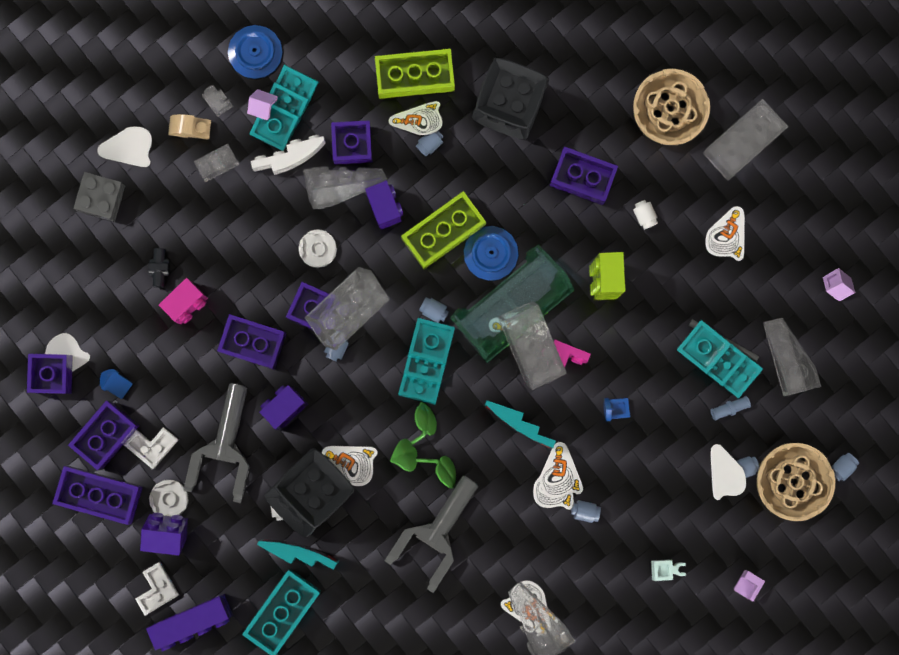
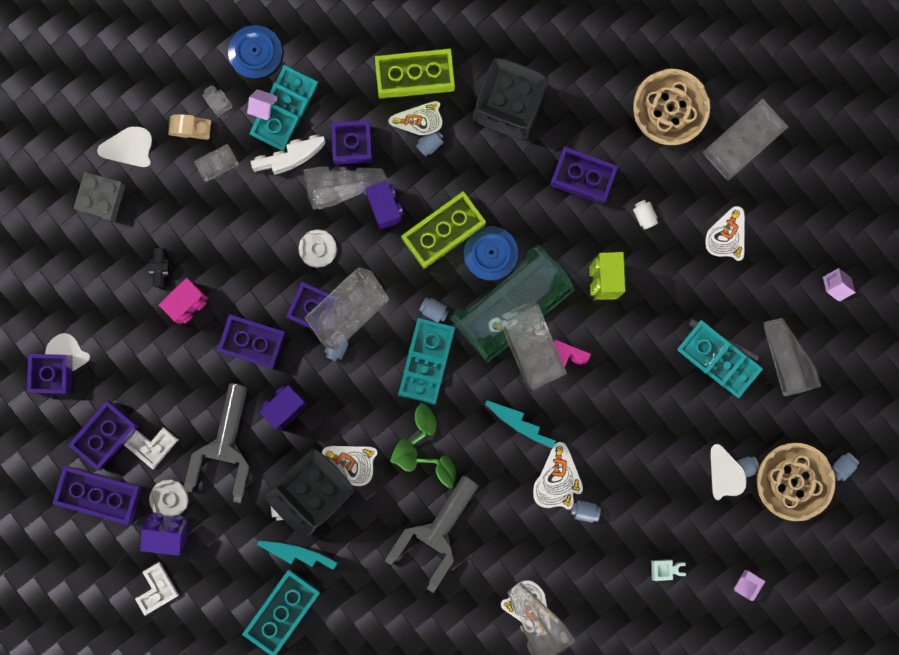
(114, 383): blue tile -> none
(191, 621): dark purple brick -> none
(616, 408): blue tile -> none
(730, 408): sand blue pin -> none

